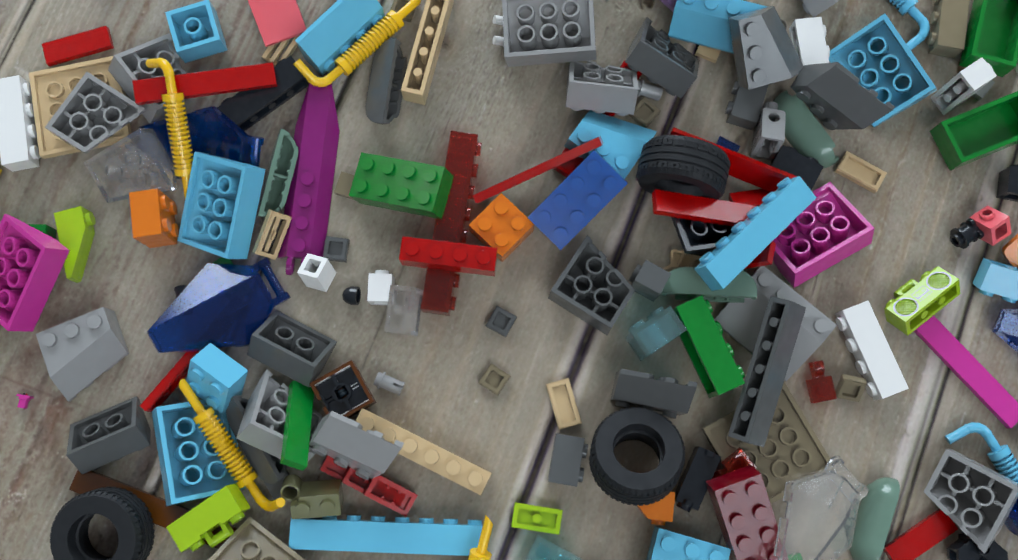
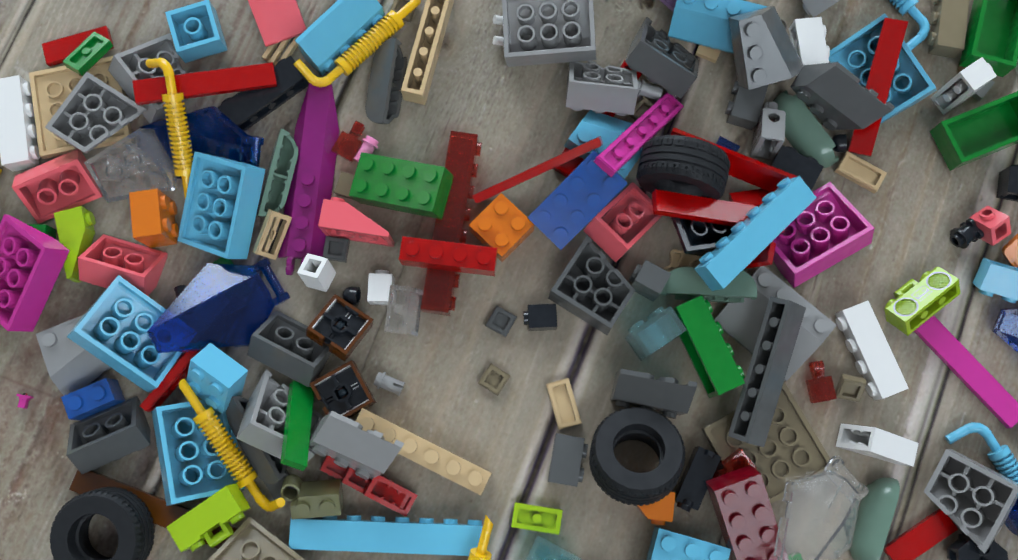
(56, 186): none -> coral slope
(88, 53): none -> green plate
(93, 399): none -> blue brick
(116, 257): none -> coral slope
(118, 335): none -> medium azure slope
(339, 327): none -> piece
(345, 221): none -> coral slope
(348, 144): none -> clear red plate
(368, 146): none -> bright pink pin
(541, 317): none -> black brick
(622, 222): none -> coral slope
(638, 134): none -> dark pink tile
(841, 142): none -> black hinge
(877, 444): none -> white slope
(880, 80): none -> red tile

